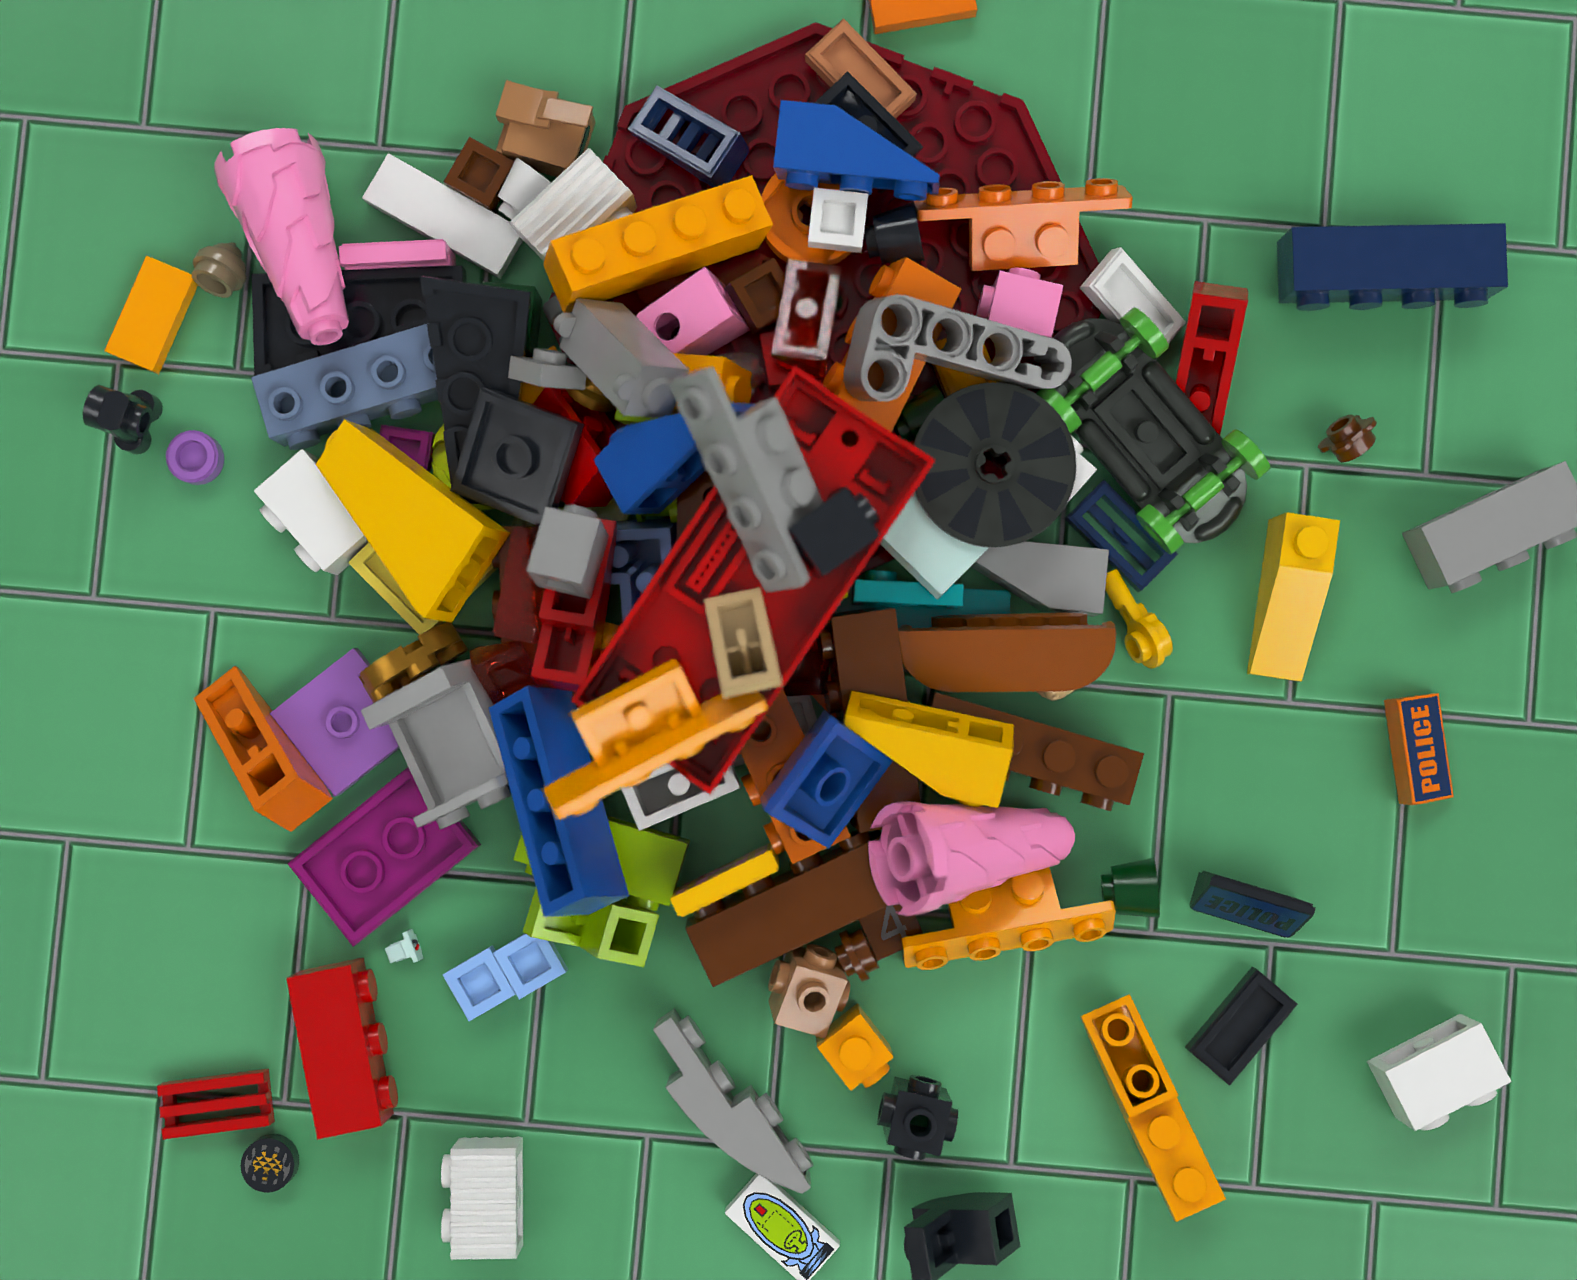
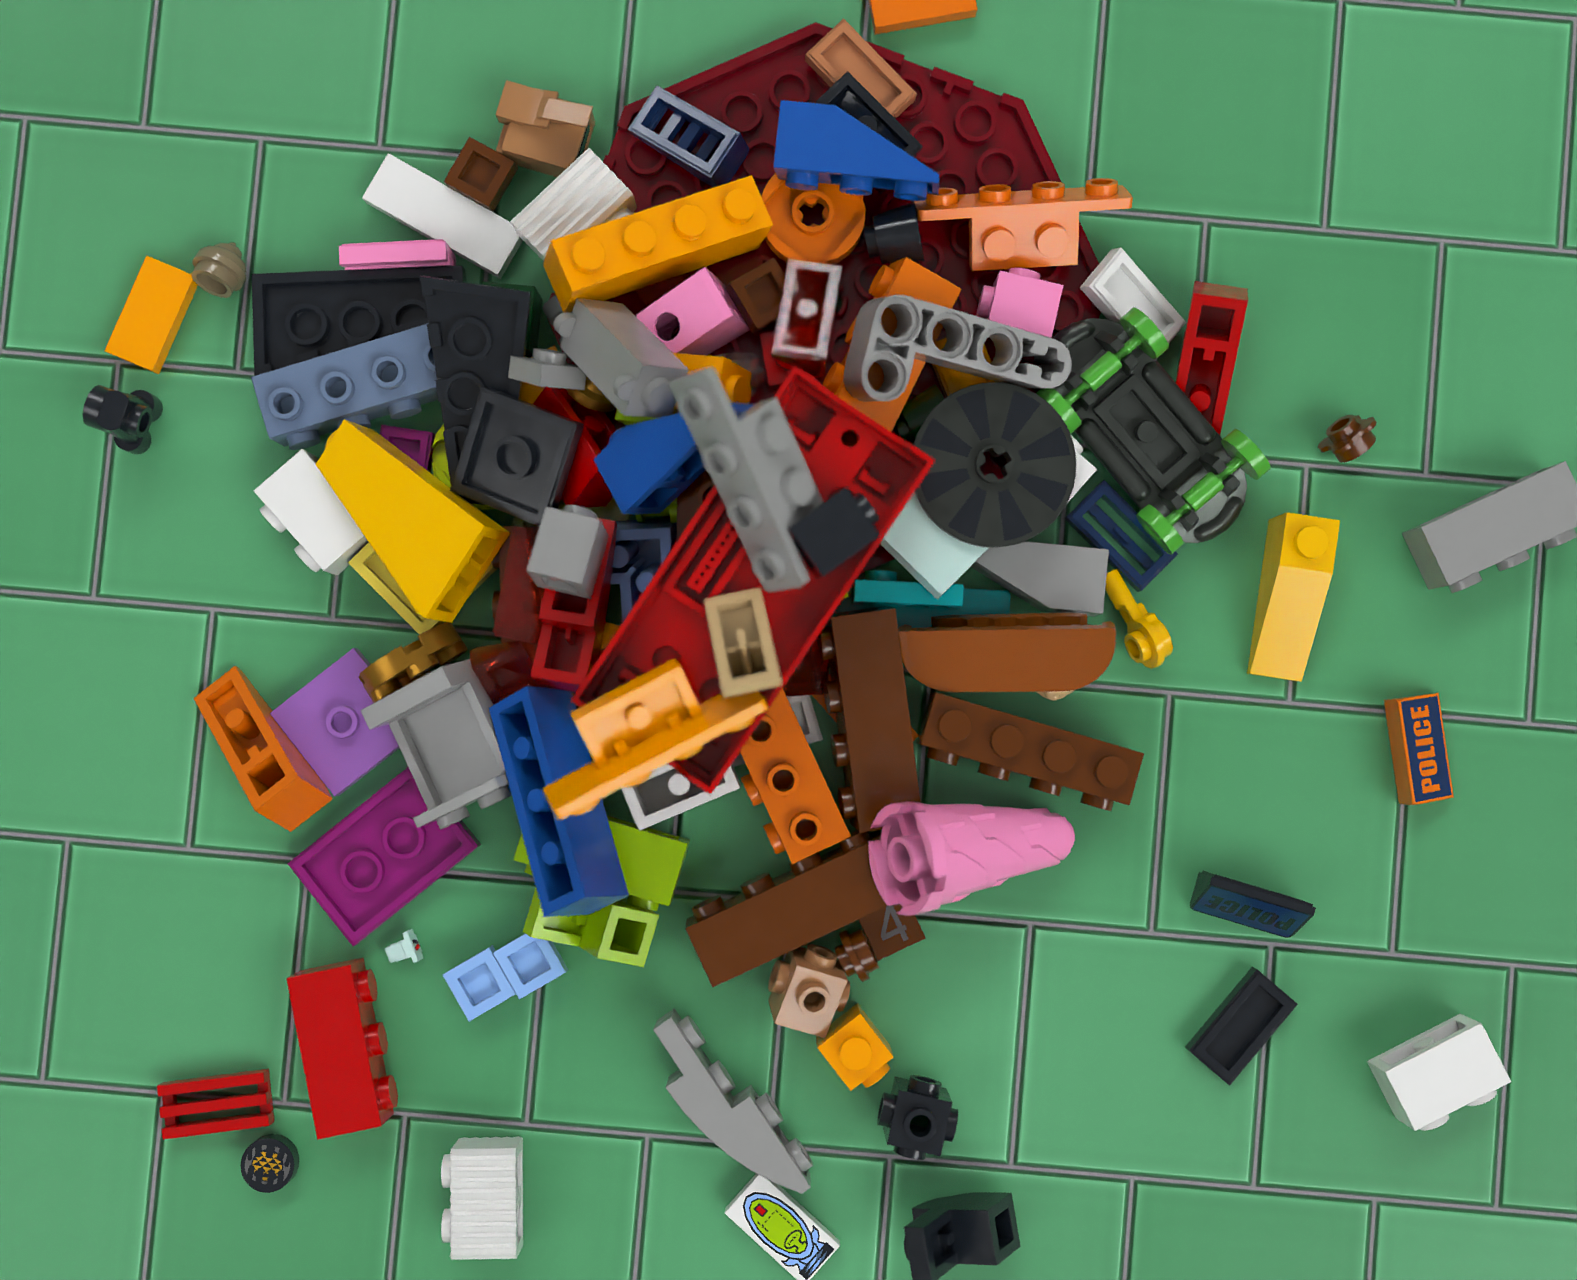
(194, 457): medium lavender tile -> none
(287, 216): bright pink cone -> none
(520, 188): white hat -> none
(725, 880): yellow tile -> none
(825, 780): blue slope -> none
(837, 220): white plate -> none
(945, 749): yellow slope -> none
(1008, 917): light orange bracket -> none
(1133, 888): dark green hat -> none
(1151, 1108): light orange slope -> none
(1392, 265): dark blue brick -> none

